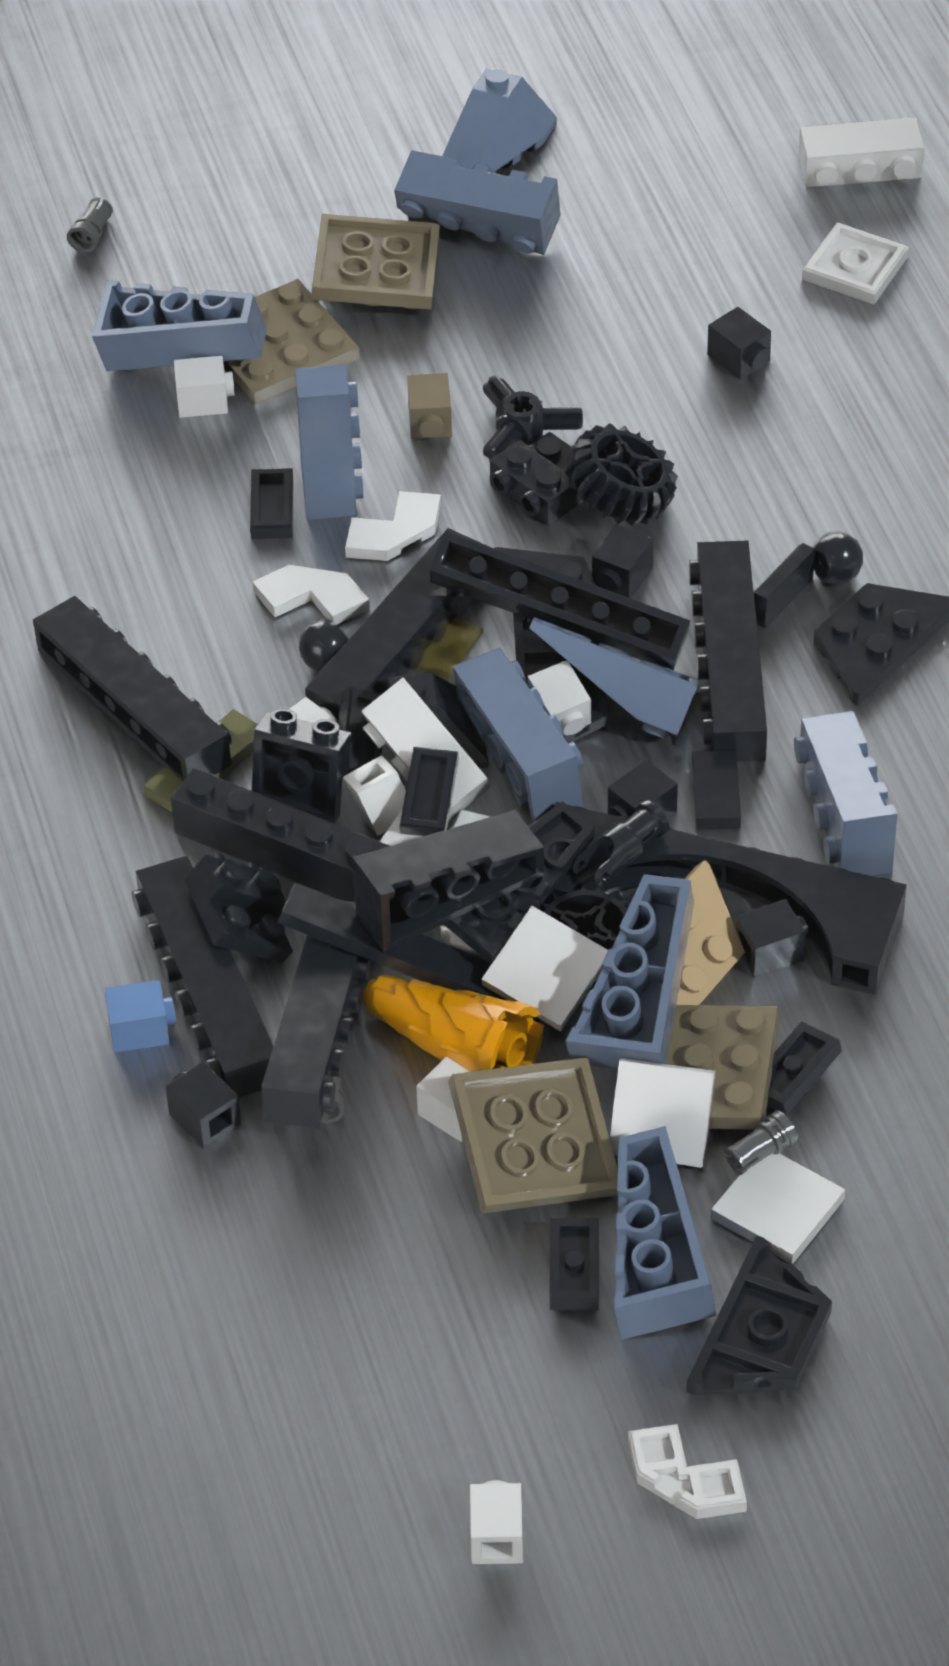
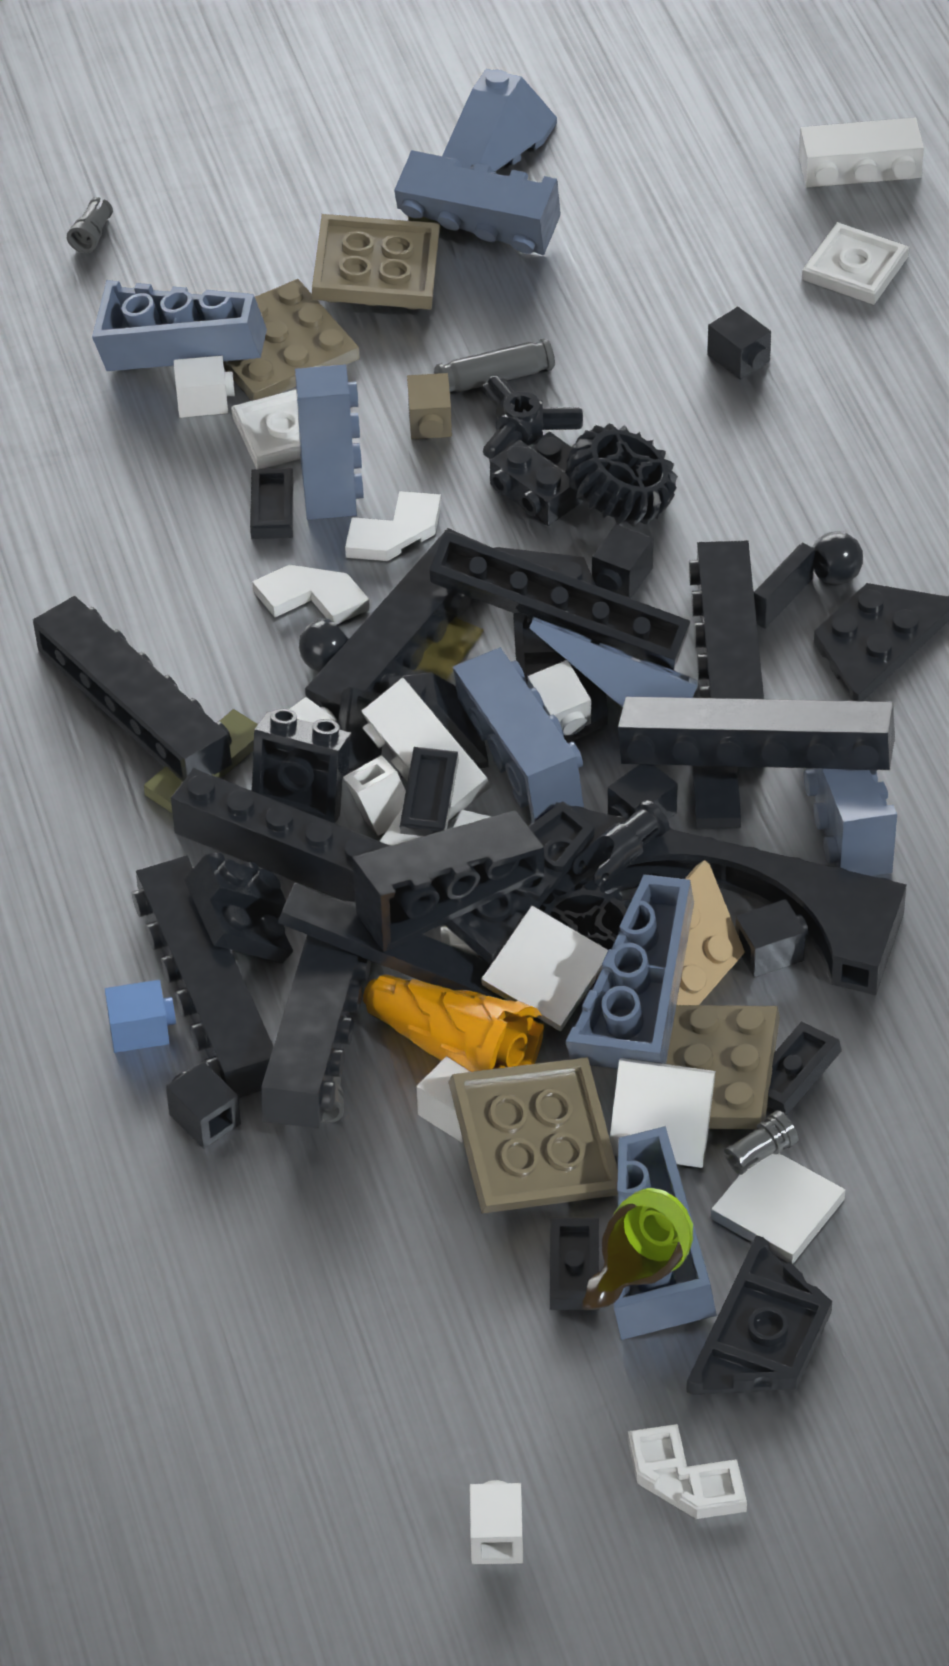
(270, 429): none -> white tile
(505, 363): none -> dark grey axle
(640, 1245): none -> piece
(757, 733): none -> black brick

